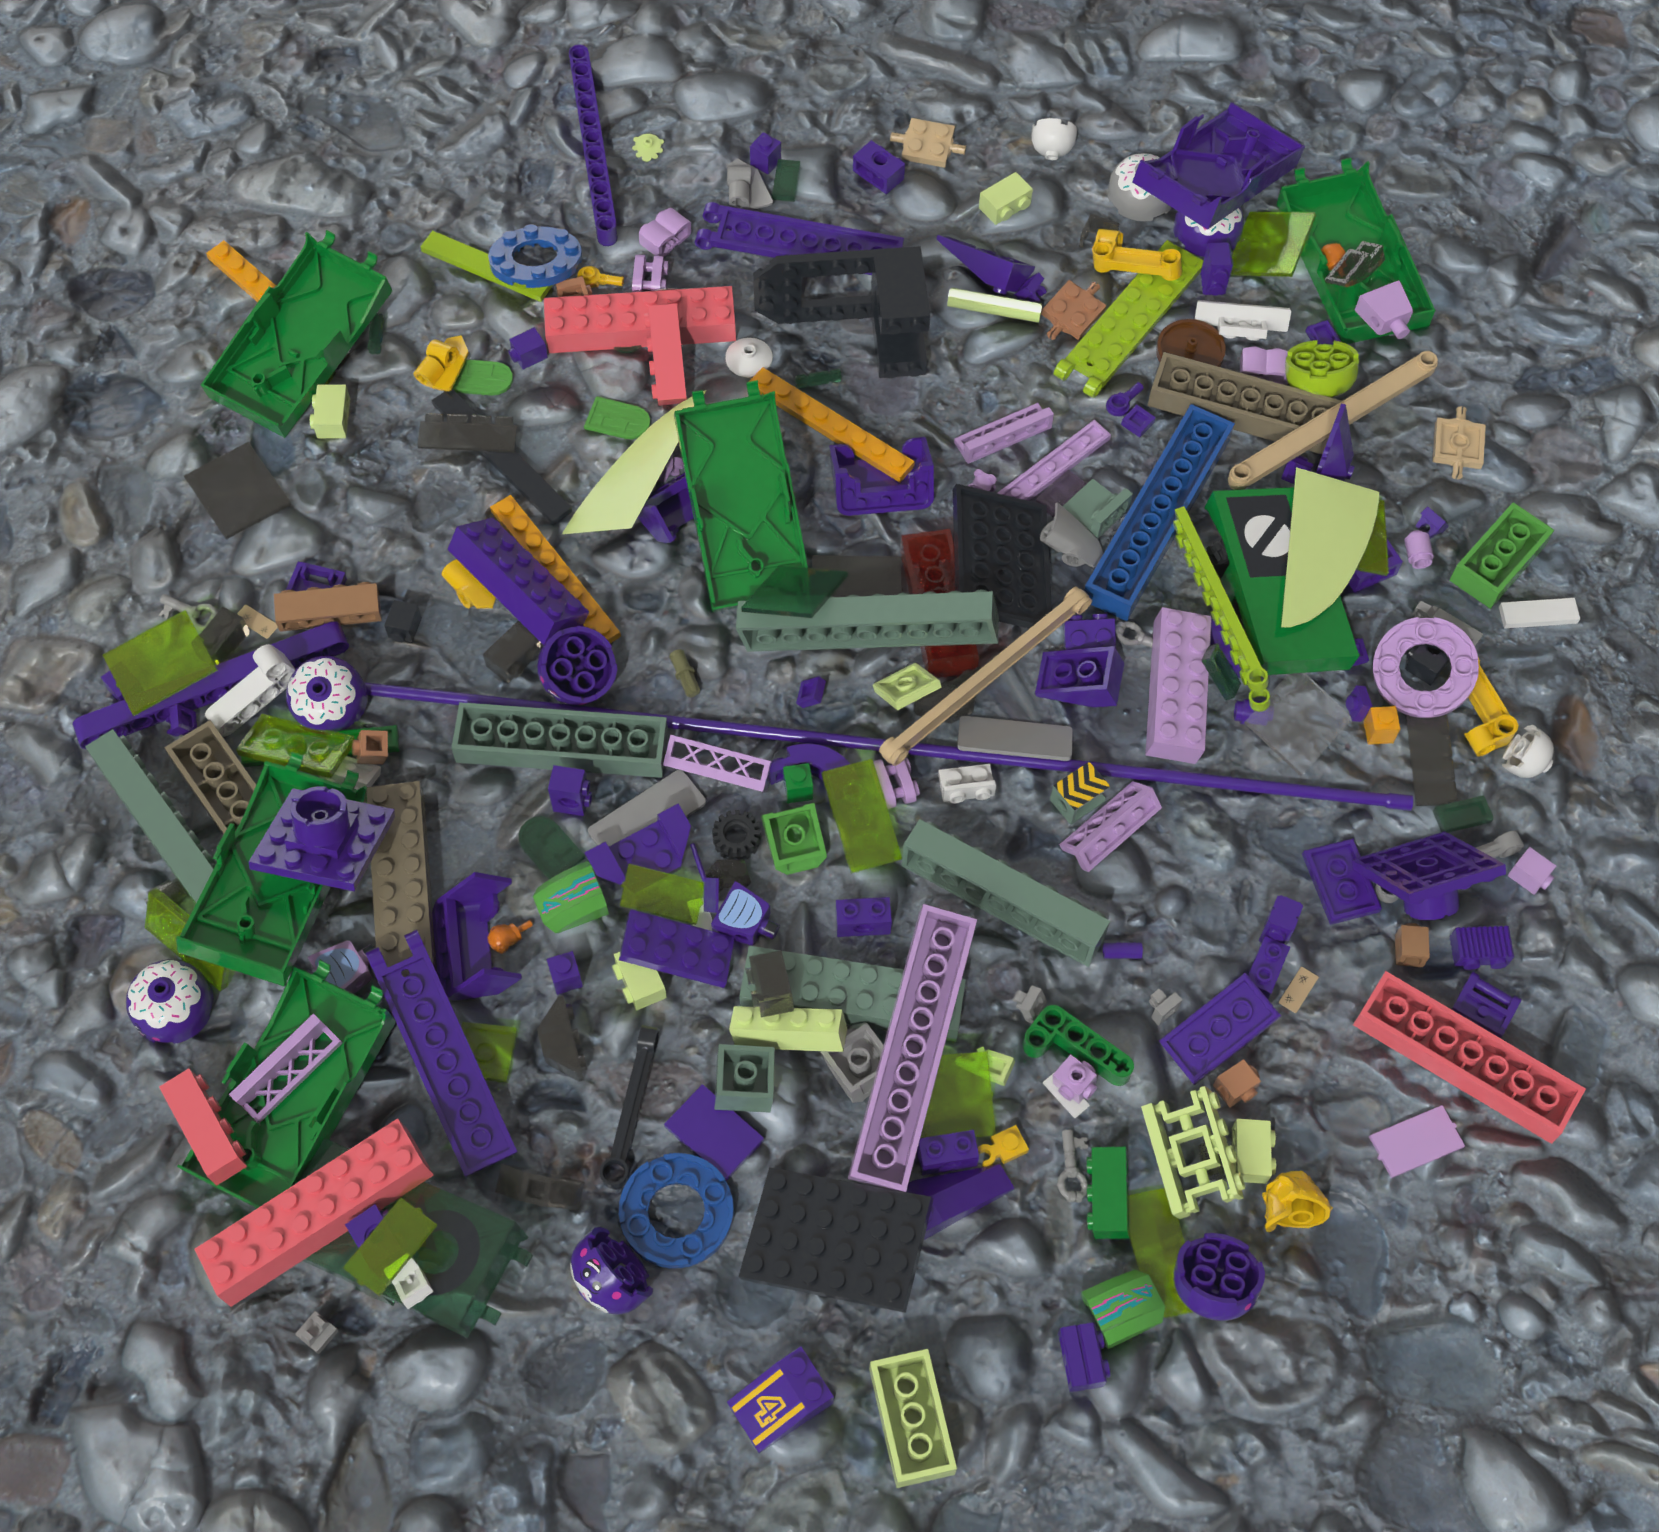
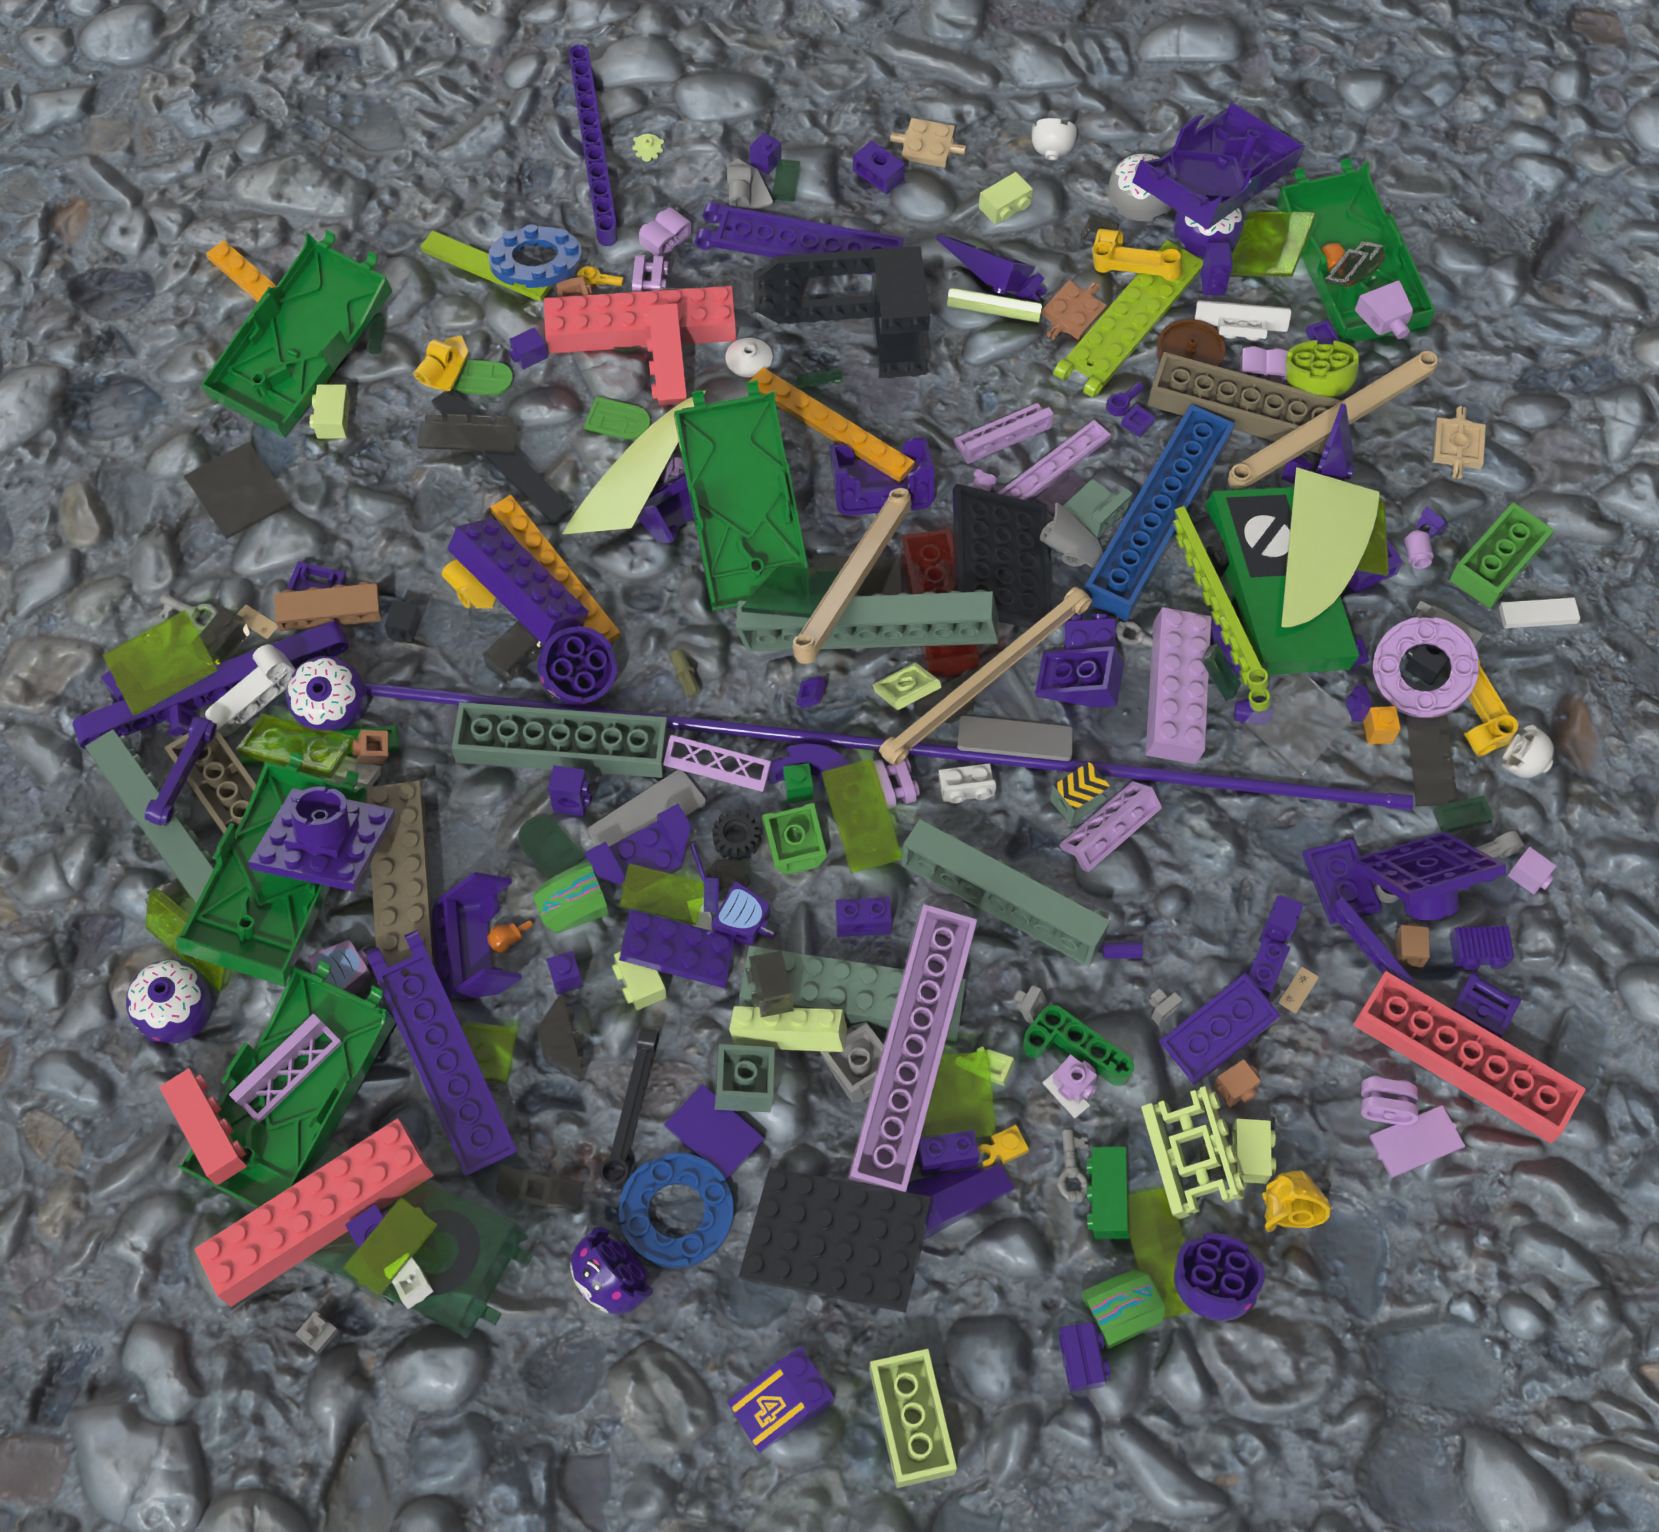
(162, 809): none -> dark purple piece
(851, 576): none -> tan piece
(1367, 940): none -> dark purple tile
(1389, 1101): none -> lavender brick

